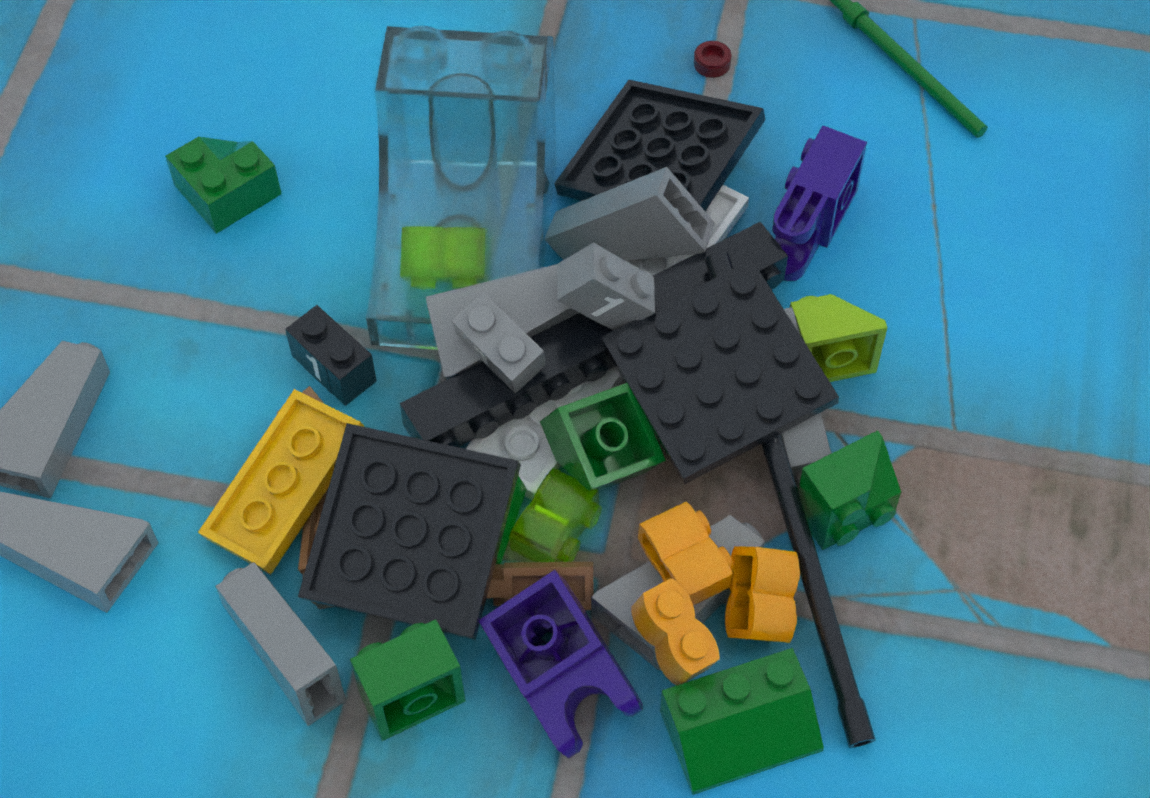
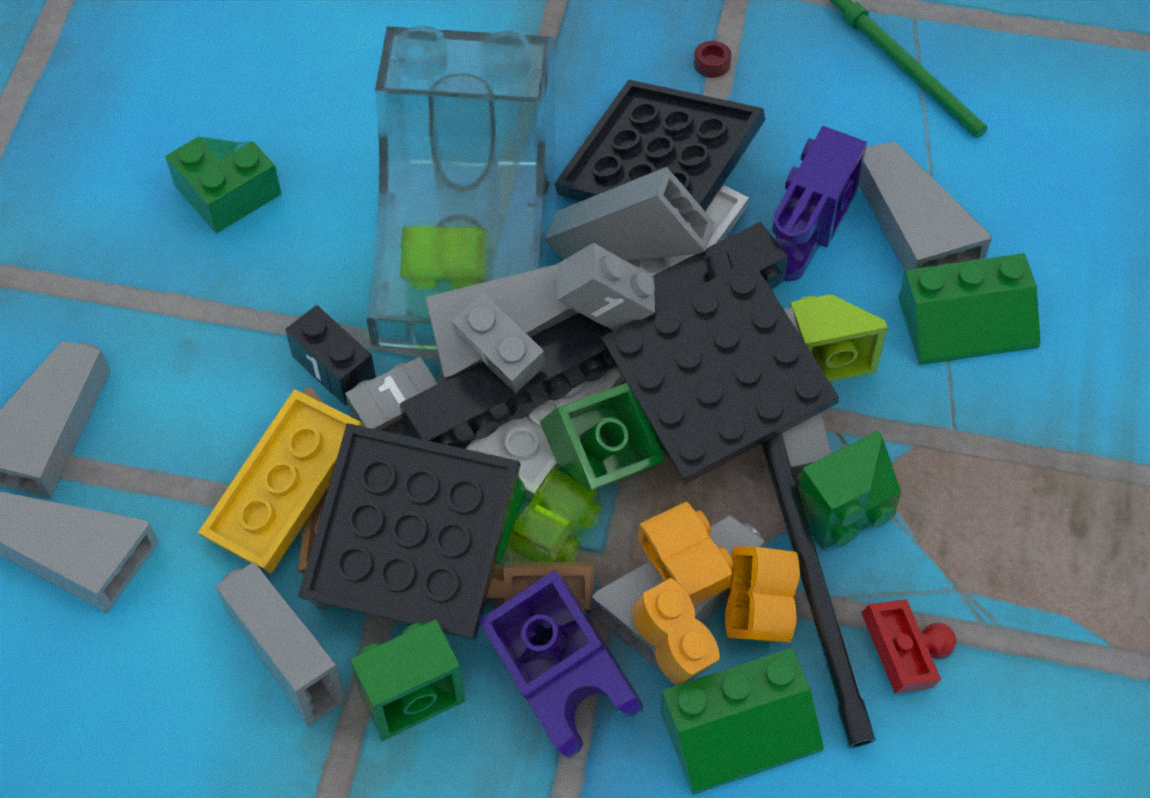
(378, 400): none -> light grey brick
(903, 647): none -> red plate
(917, 213): none -> light grey slope
(971, 308): none -> green slope

